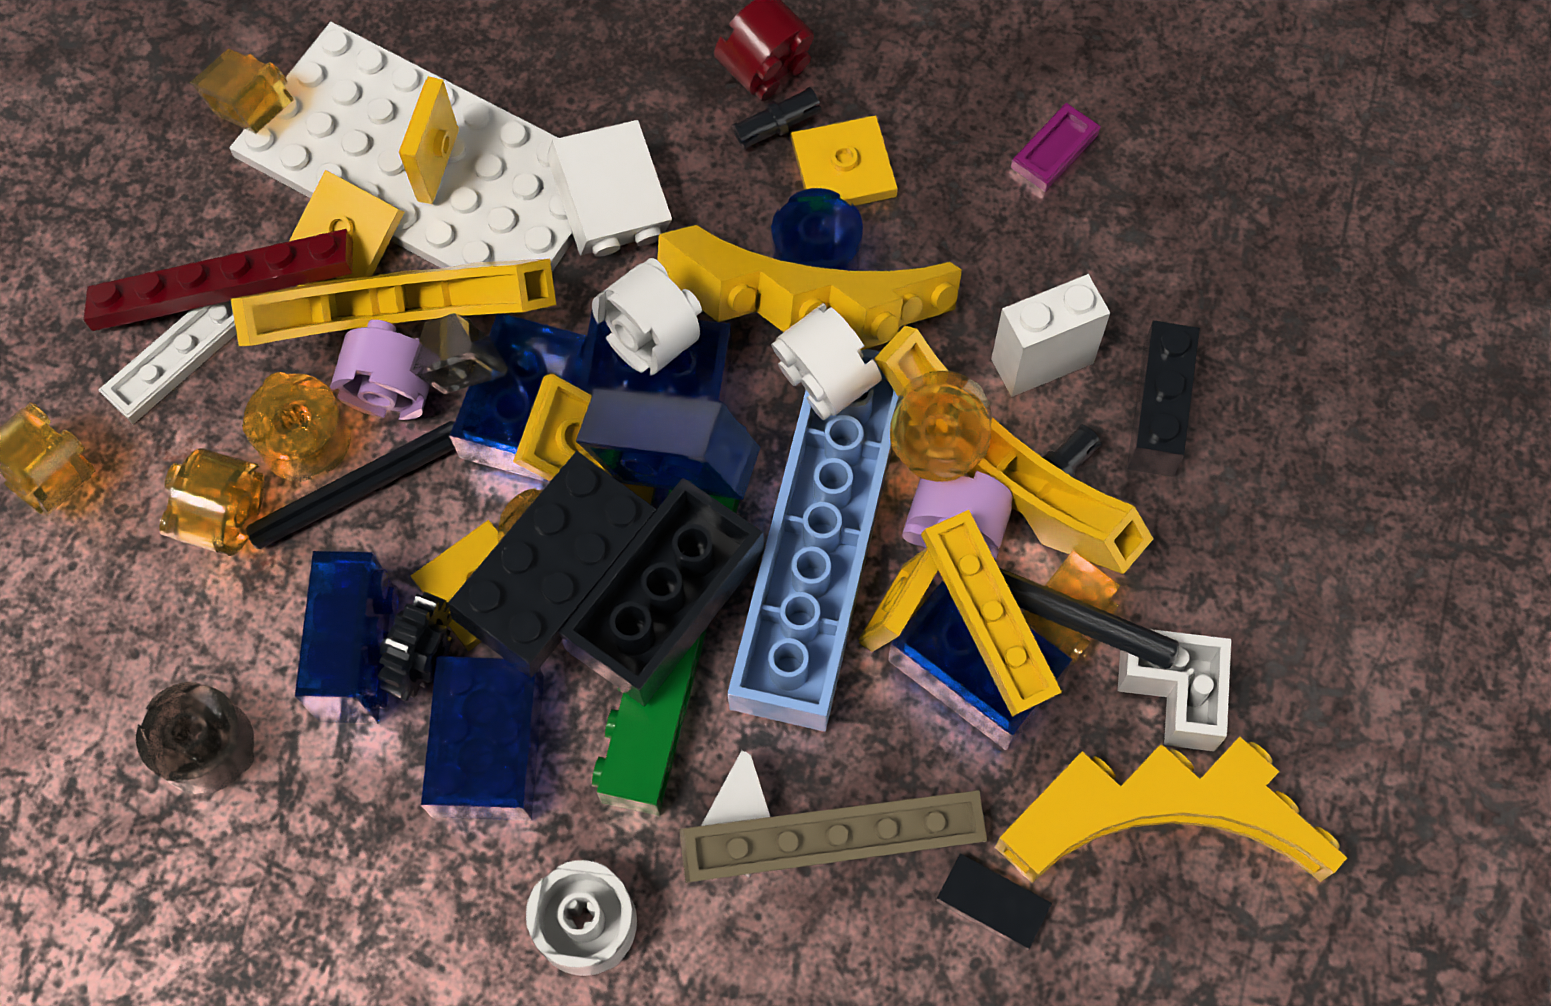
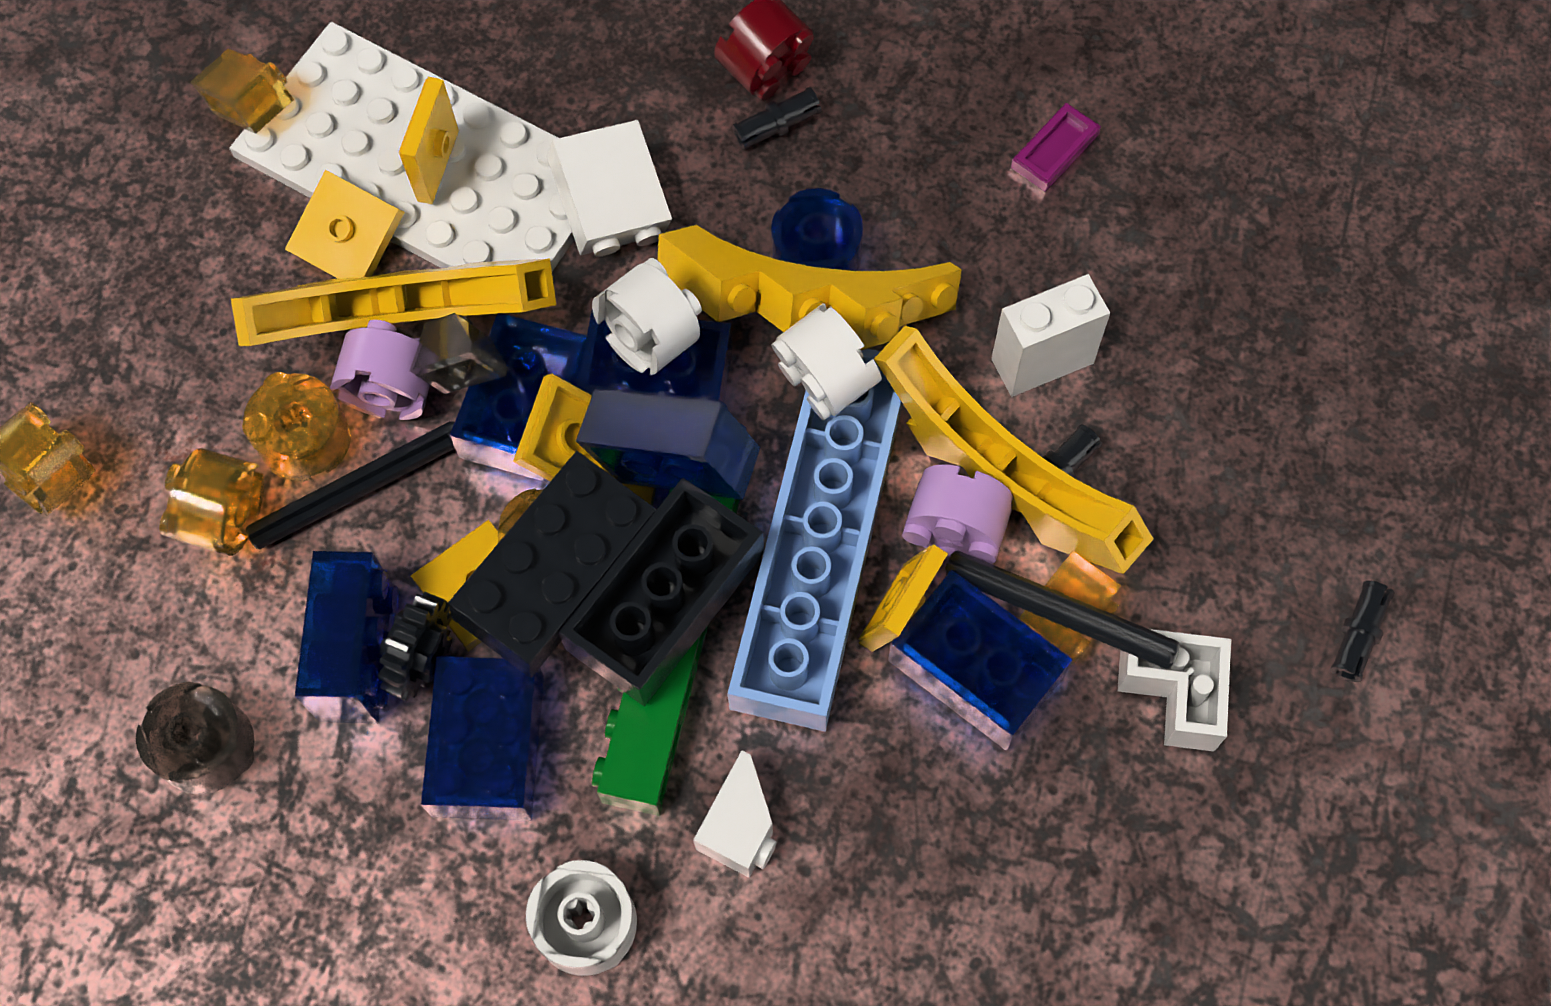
(170, 360): white tile -> none
(219, 280): dark red plate -> none
(831, 835): dark tan plate -> none
(847, 160): yellow plate -> none
(915, 434): clear yellow brick -> none
(990, 613): yellow plate -> none
(993, 902): black tile -> none
(1163, 399): black brick -> none
(1164, 790): yellow arch -> none
(1362, 631): none -> black pin

